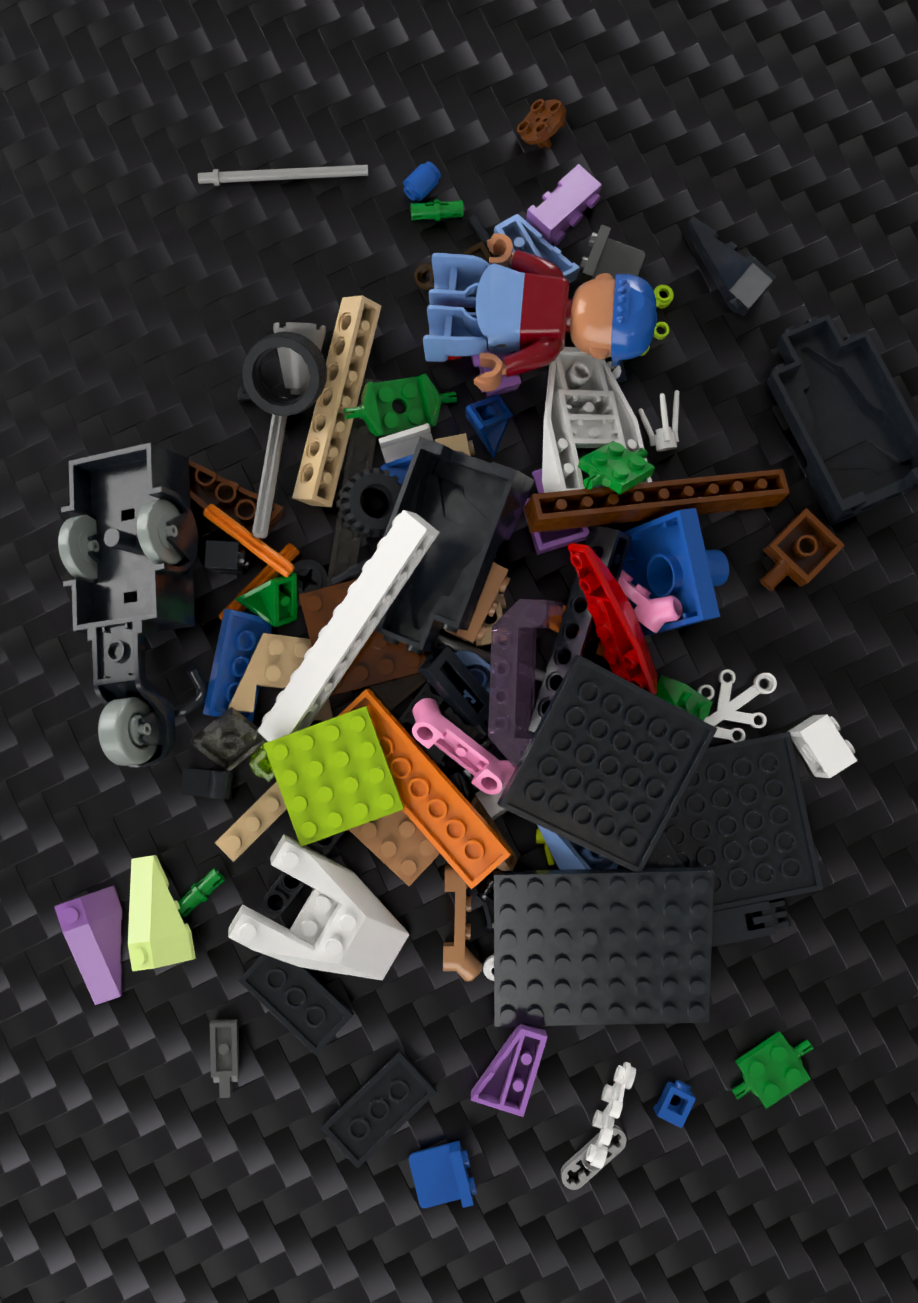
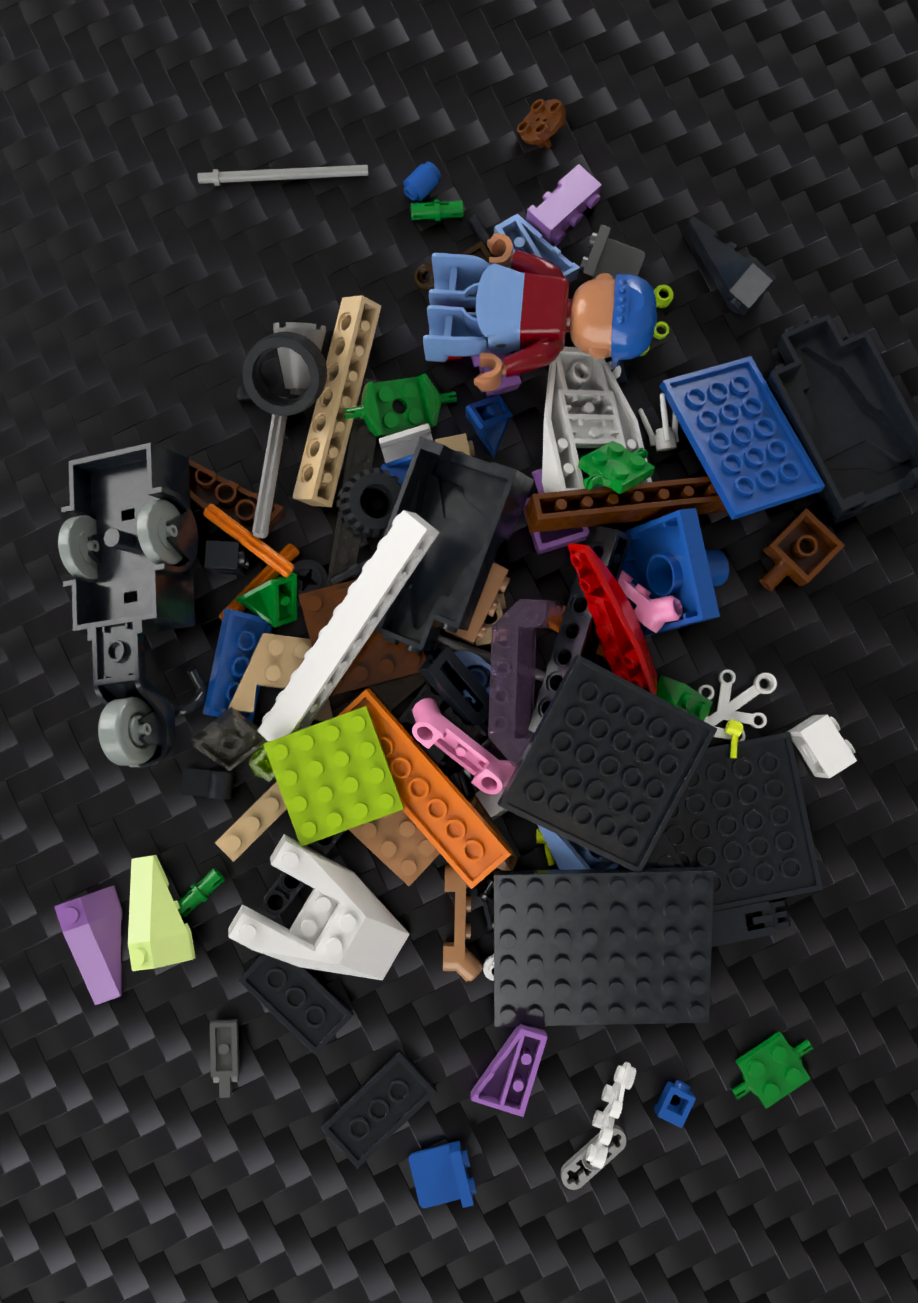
(735, 729): none -> neon yellow hand
(741, 437): none -> blue plate

